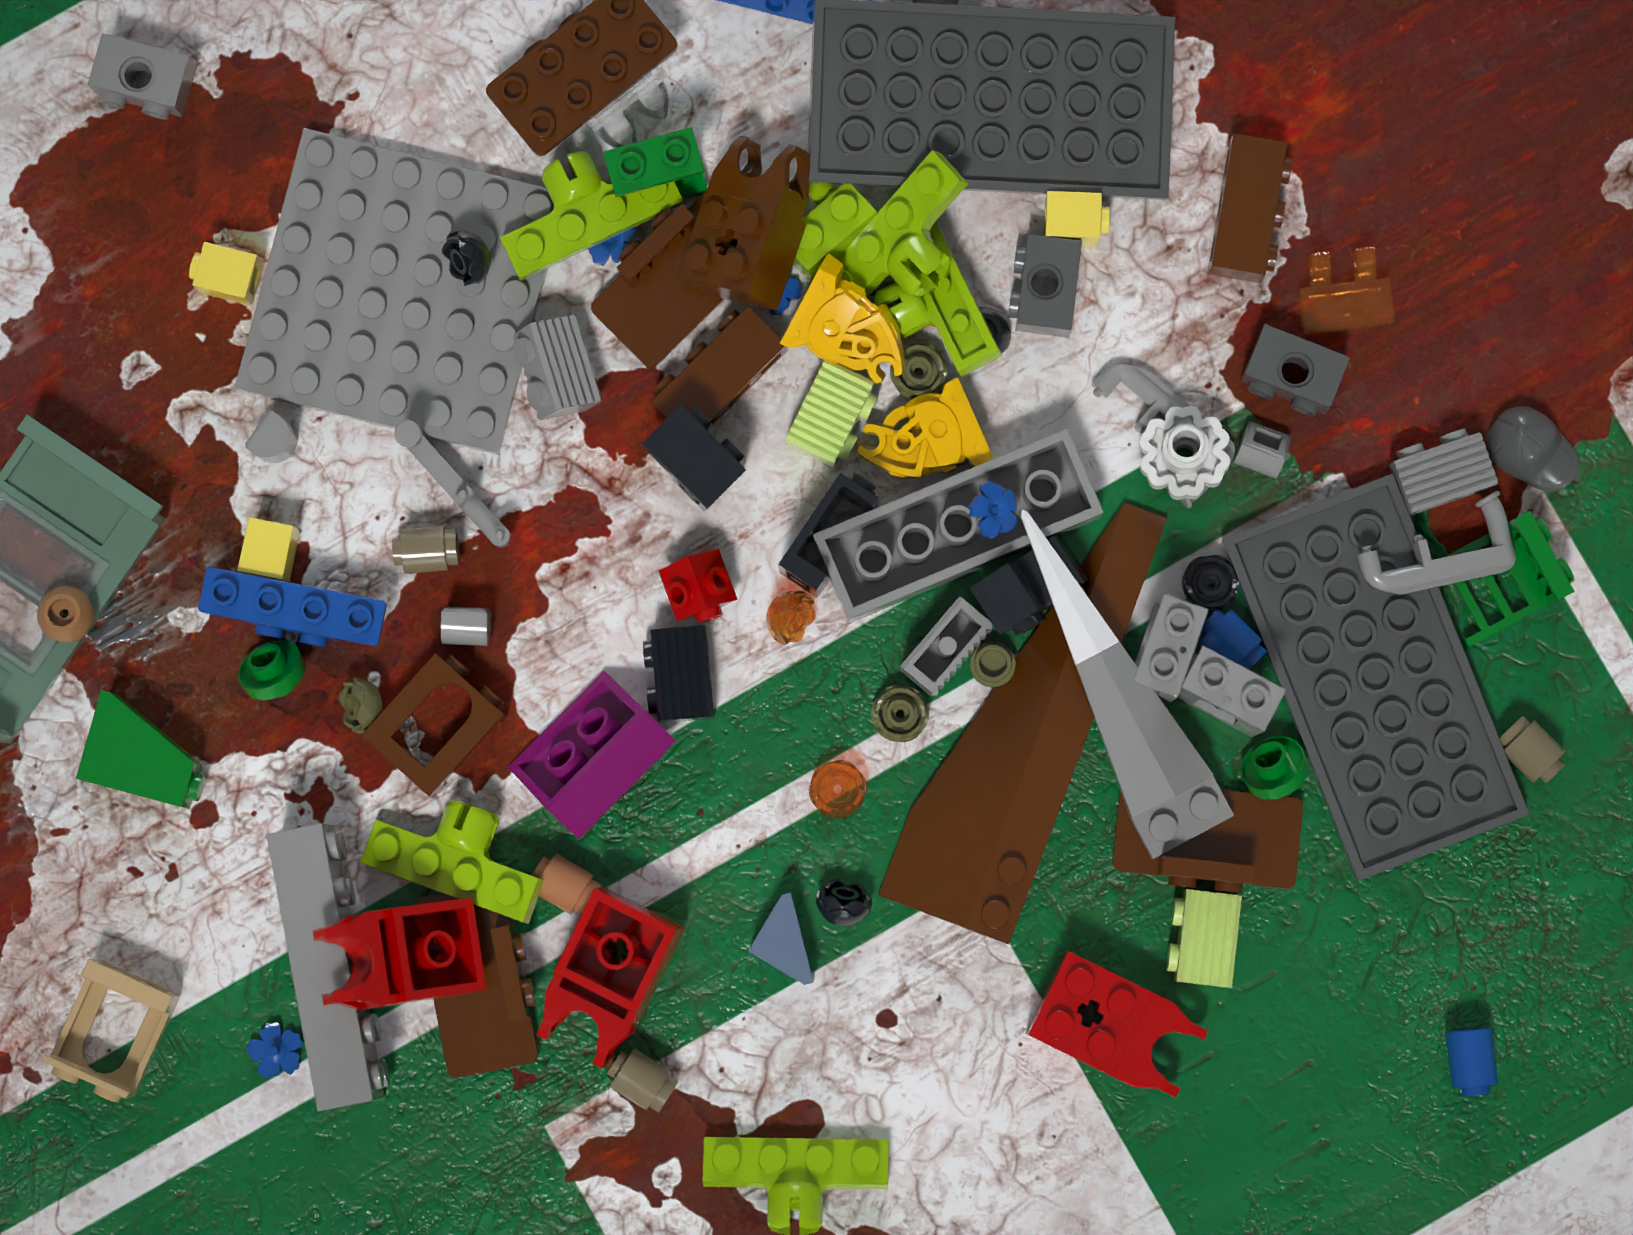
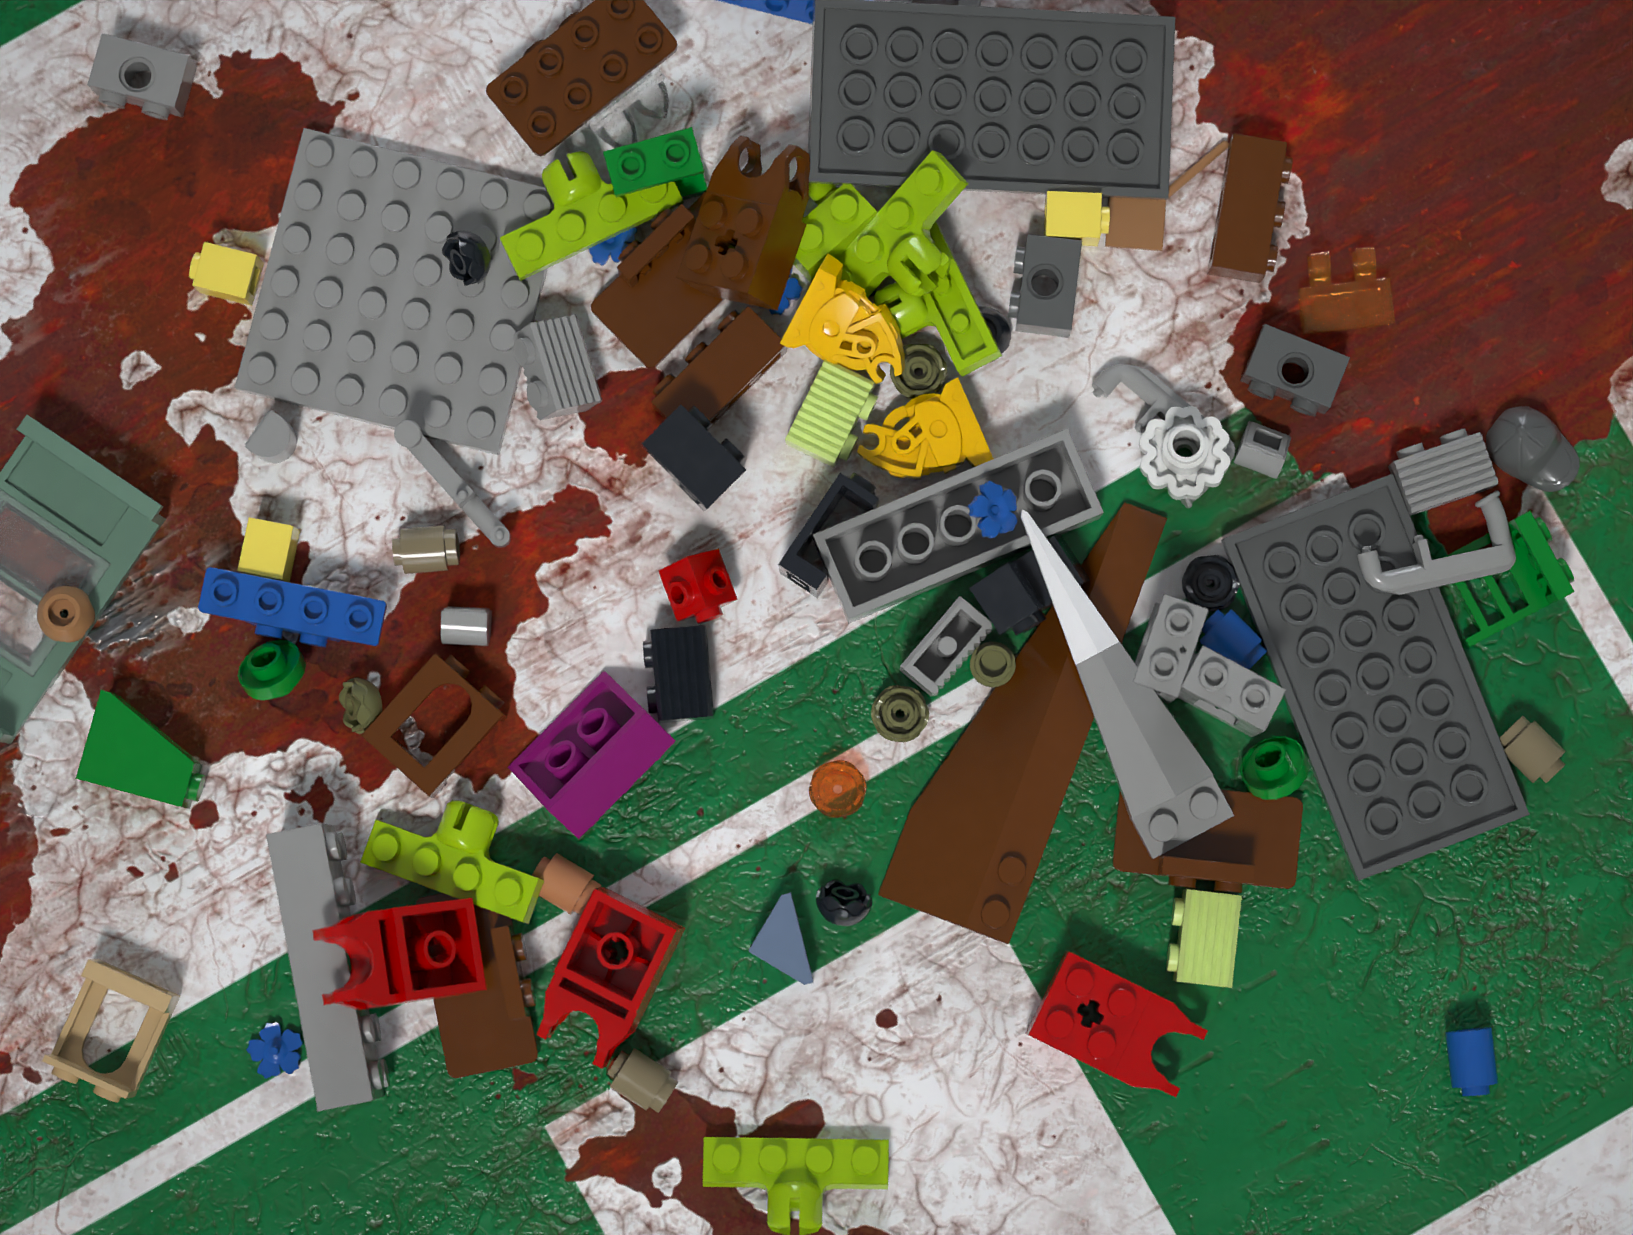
(790, 616): clear orange plate -> none
(1142, 221): none -> medium nougat piece

